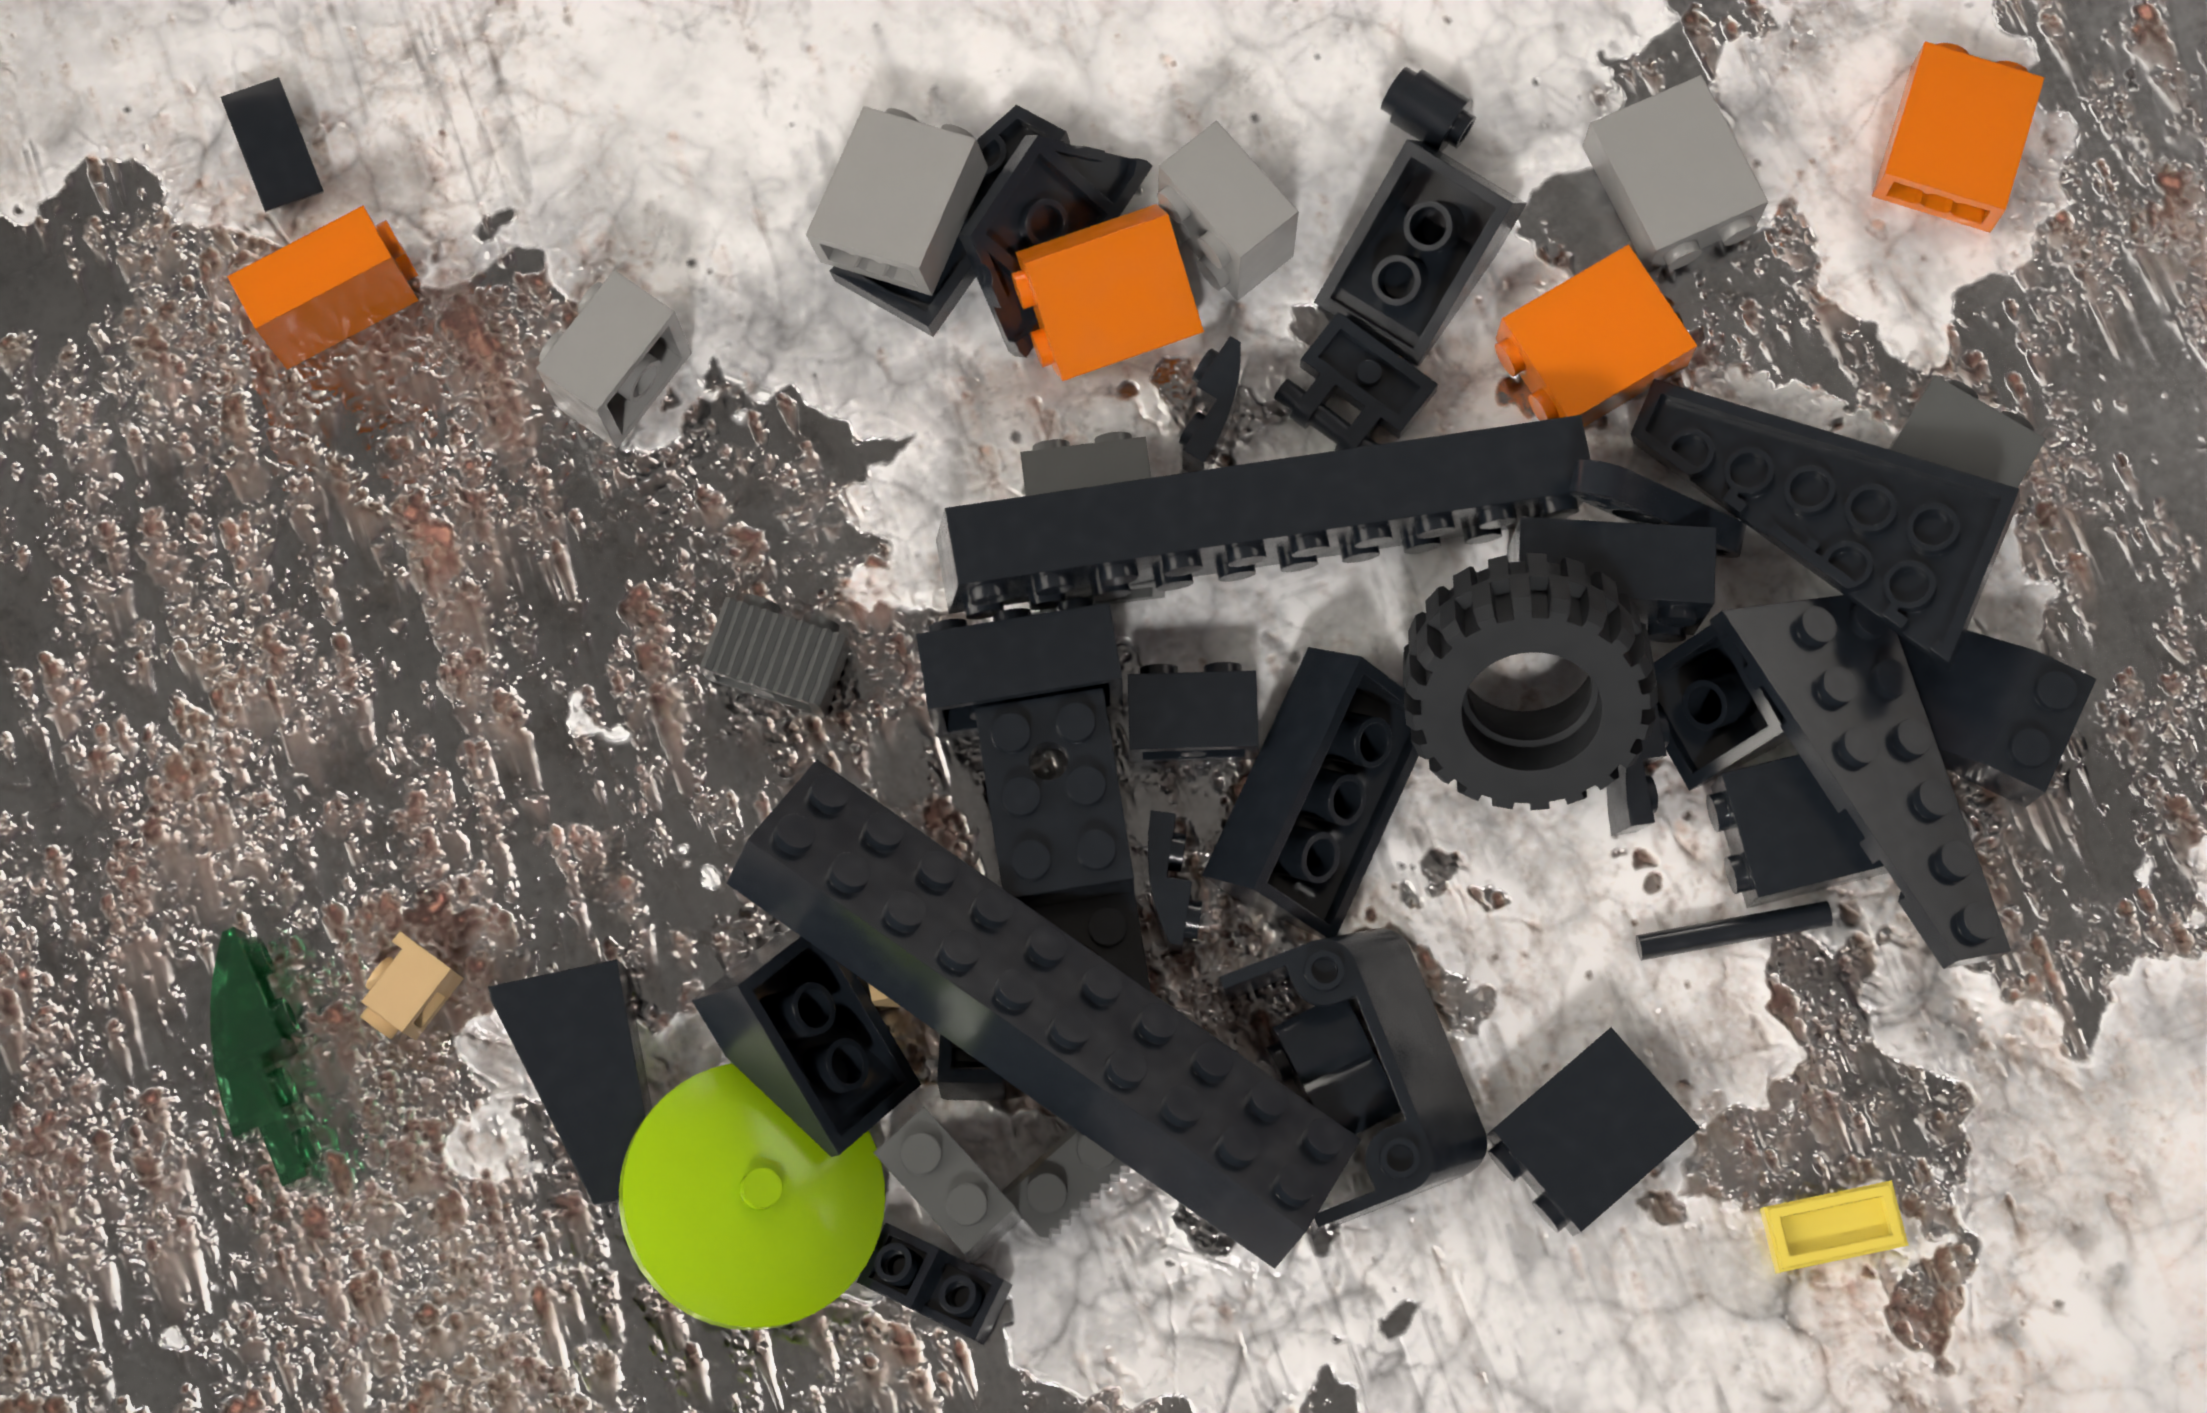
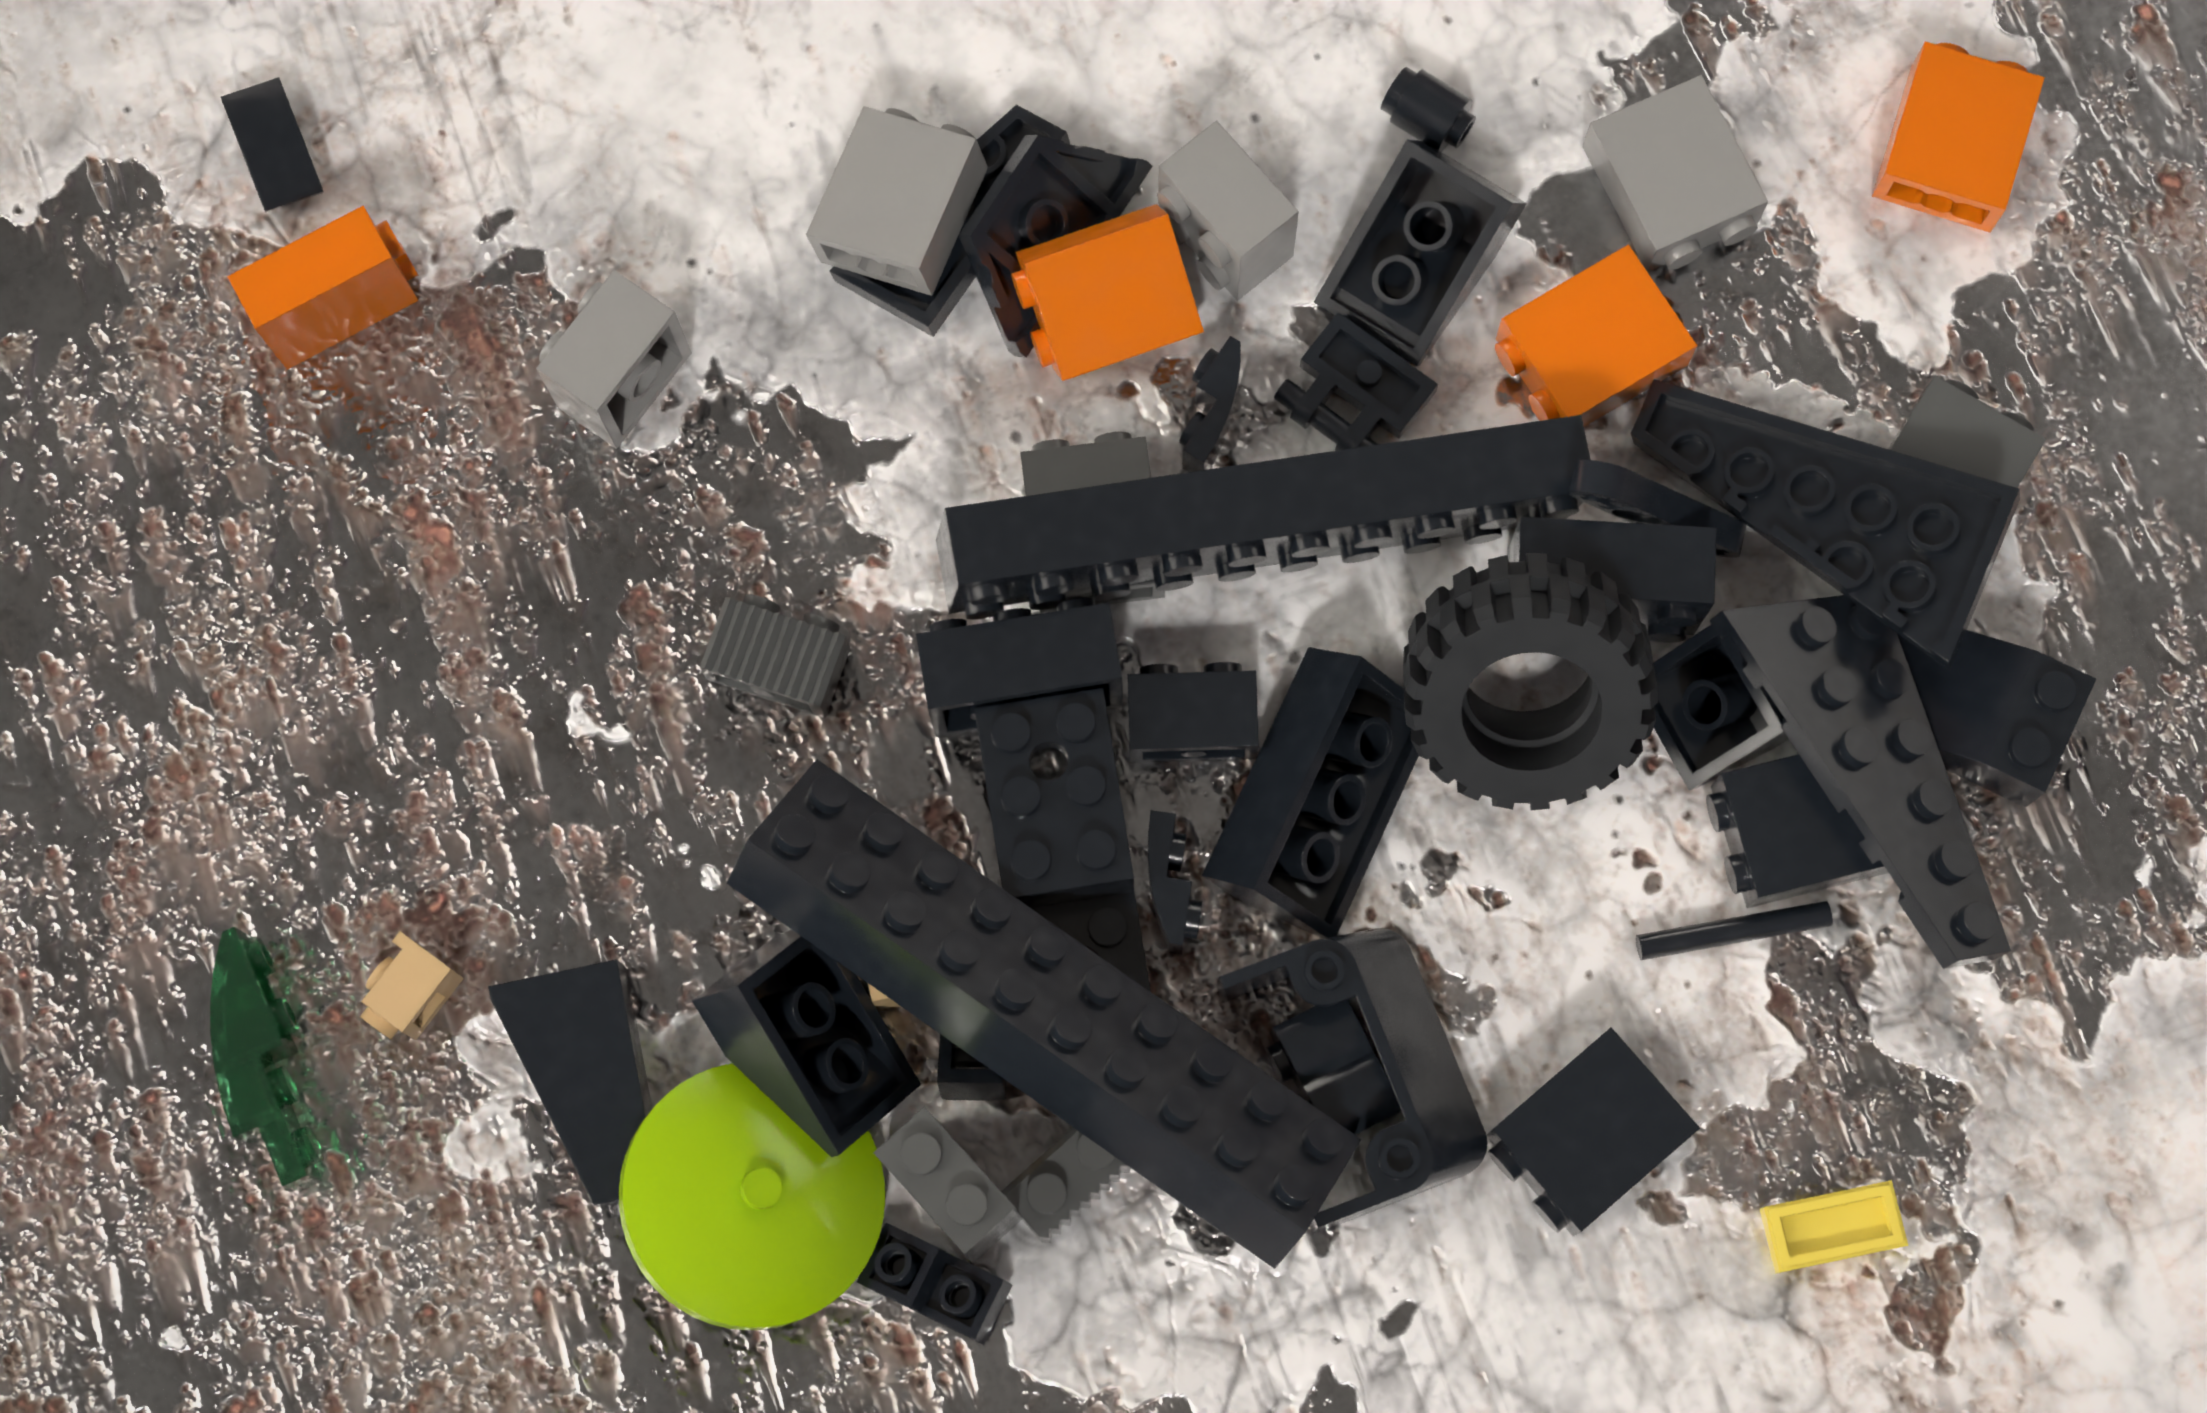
(1634, 794): black slope -> none

